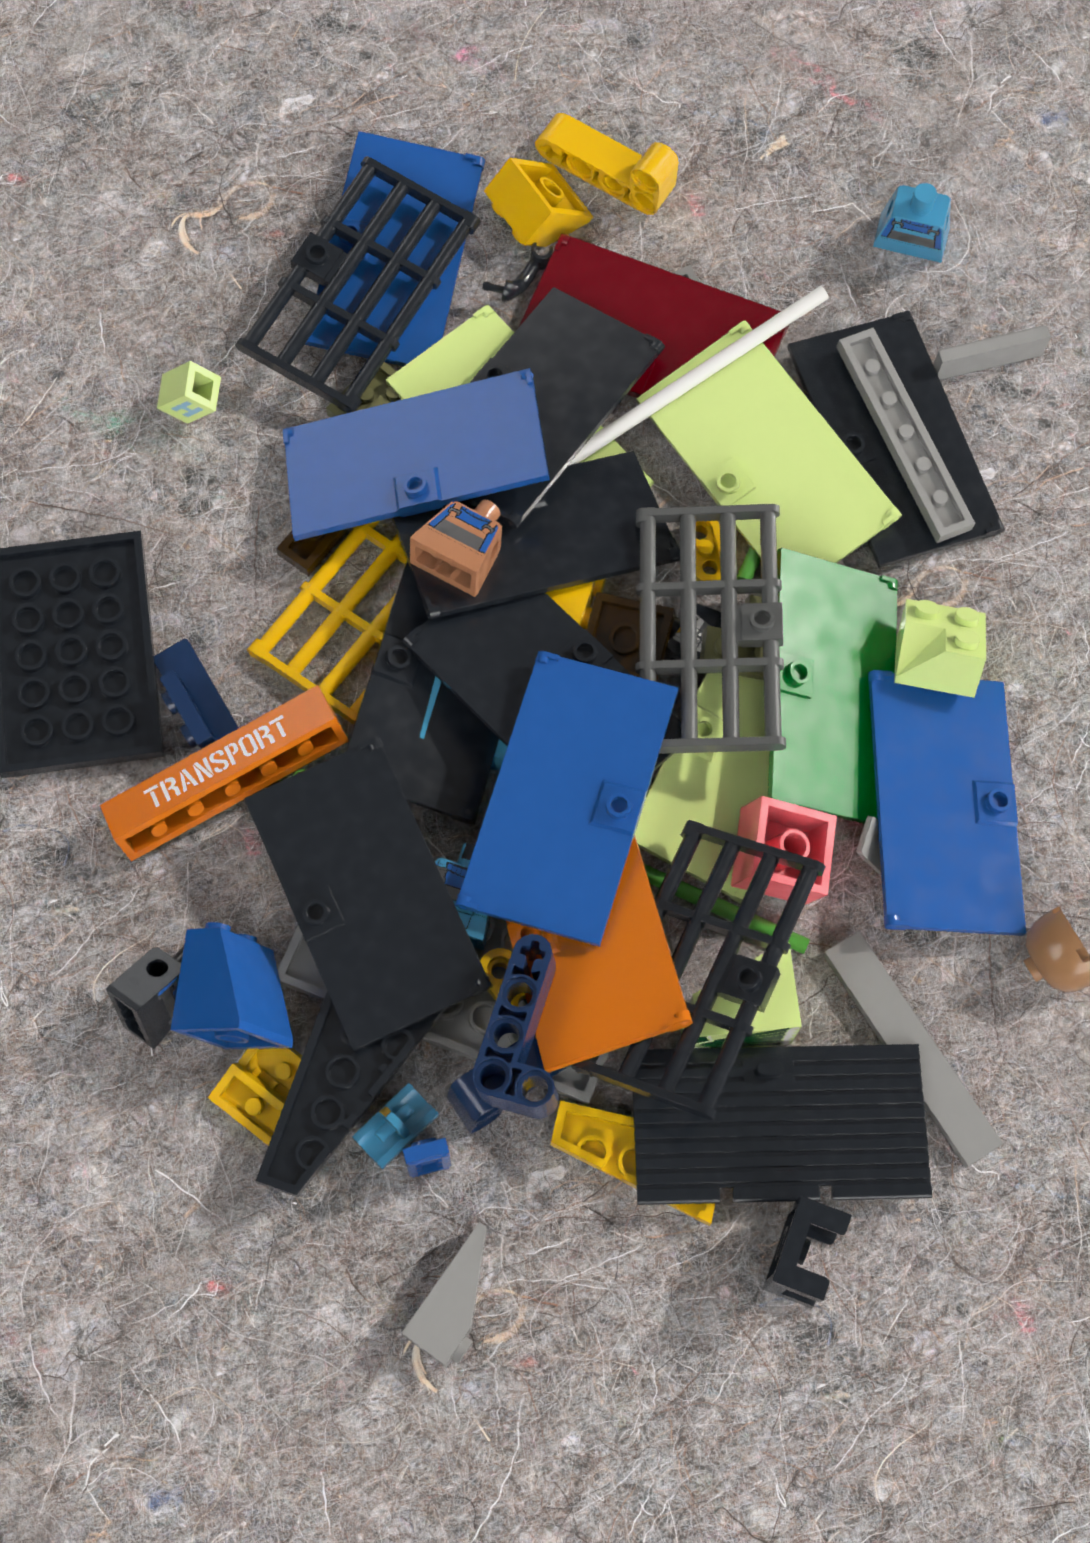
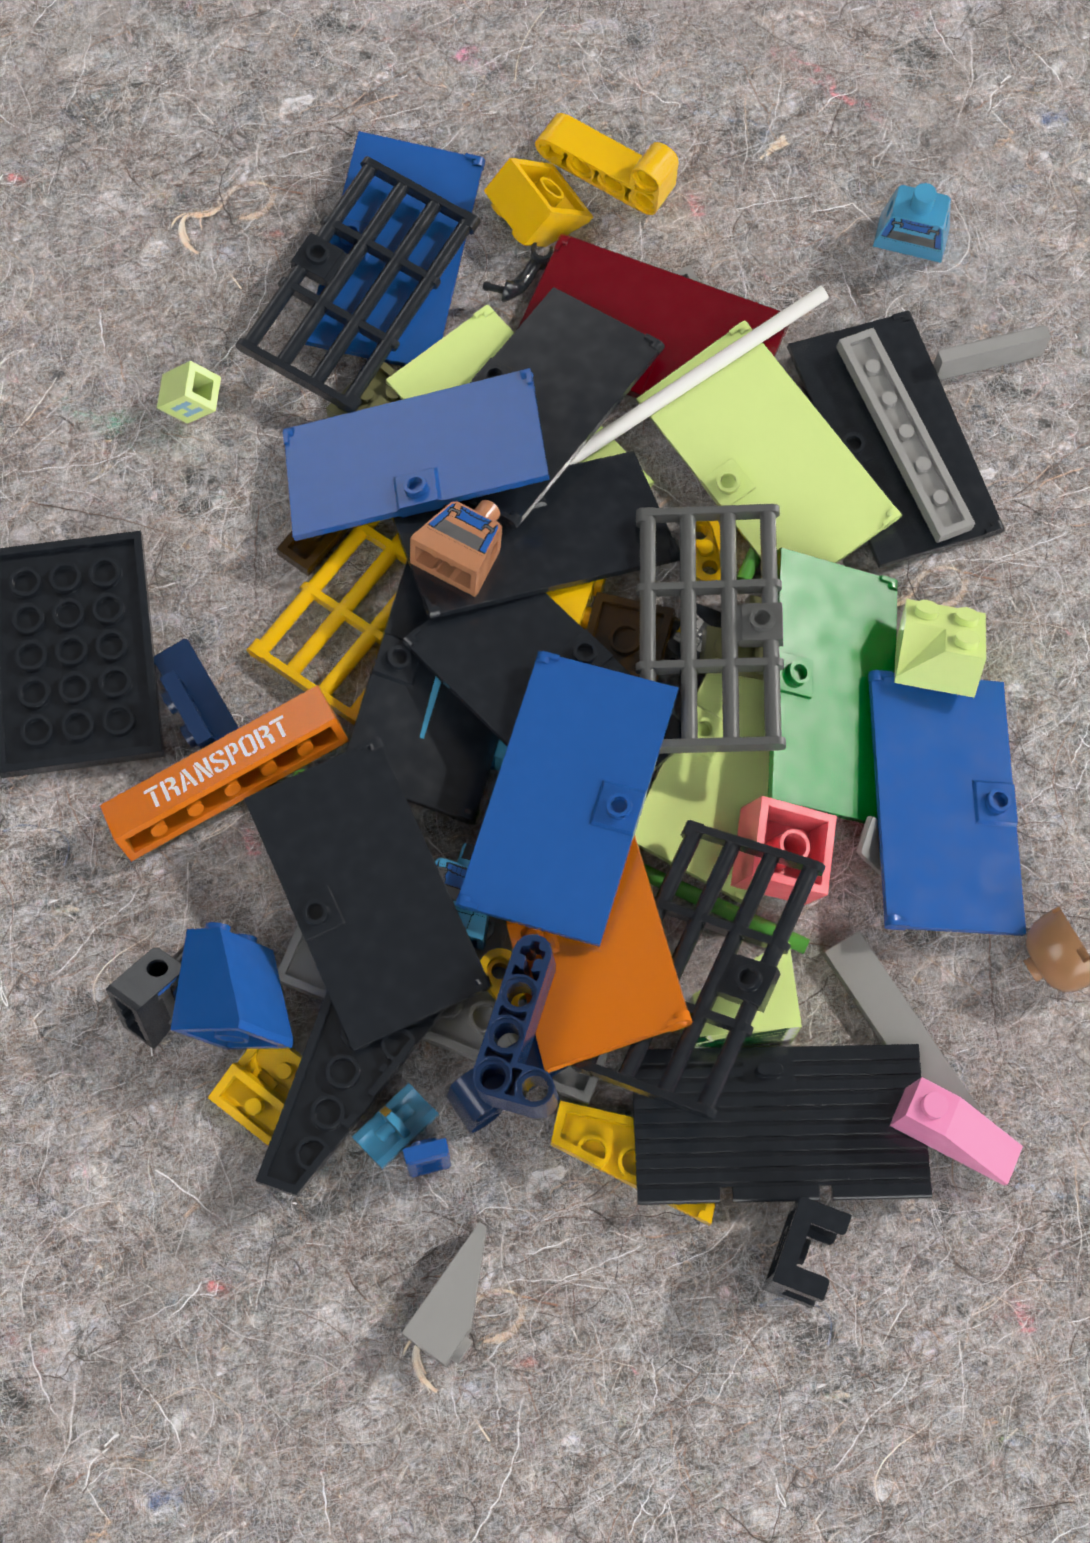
(956, 1130): none -> bright pink slope

